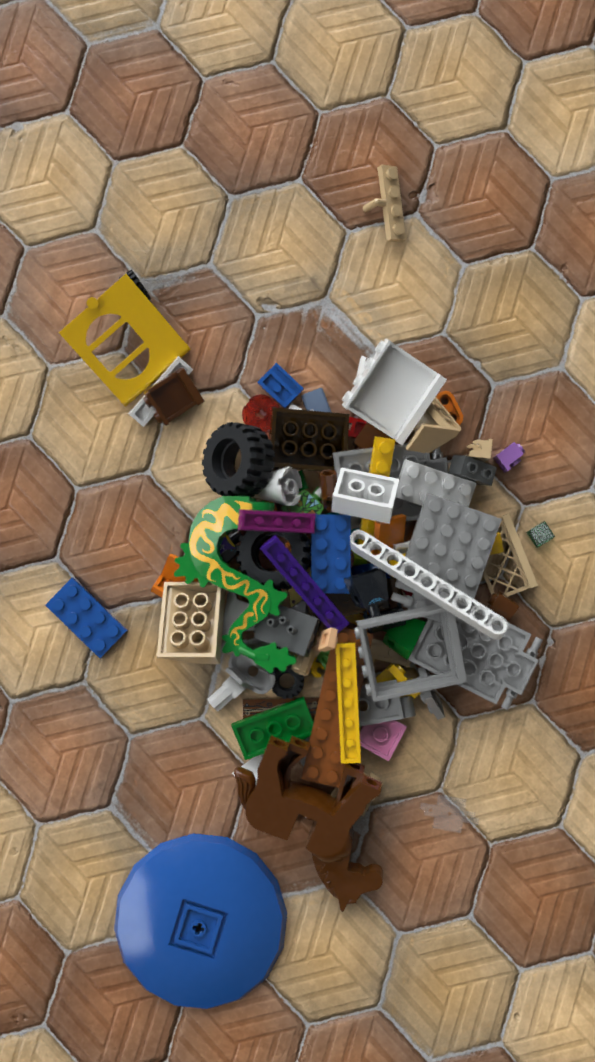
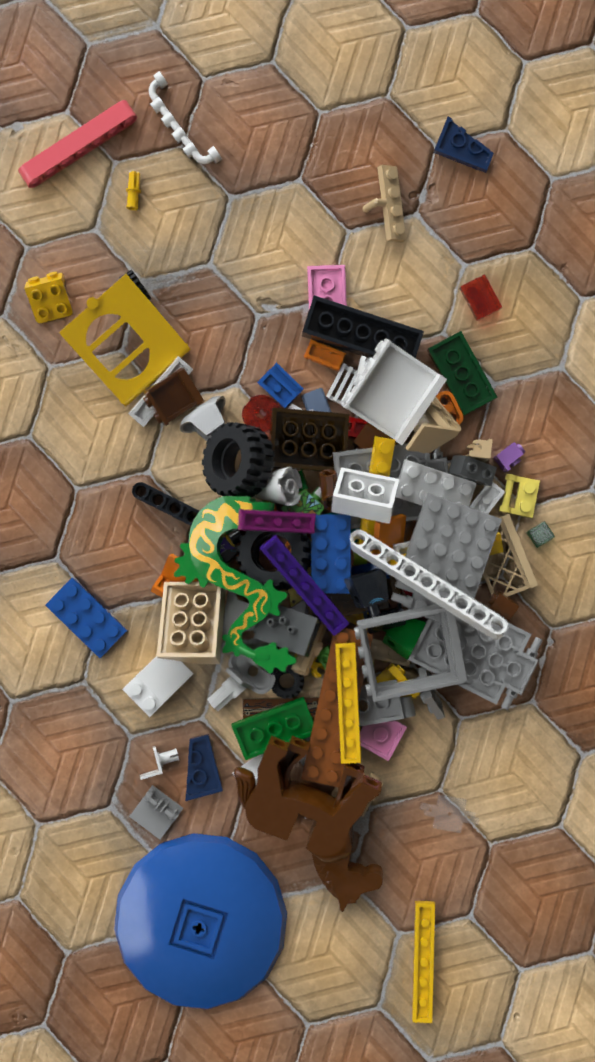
(48, 297): none -> yellow bracket
(77, 144): none -> coral beam
(133, 190): none -> yellow axle
(156, 812): none -> light grey hinge
(157, 683): none -> white slope
(161, 759): none -> white bracket
(167, 503): none -> black beam
(179, 134): none -> white bar
(203, 772): none -> dark blue wing
(205, 418): none -> piece
(324, 355): none -> orange plate
(327, 283): none -> bright pink tile
(327, 640): light nougat plate -> none
(349, 370): none -> white tile
(356, 329): none -> black brick
(423, 962): none -> yellow plate
(462, 148): none -> dark blue wing
(463, 373): none -> dark green plate
(480, 297): none -> clear red plate
(487, 498): none -> white hinge
(525, 496): none -> light yellow plate

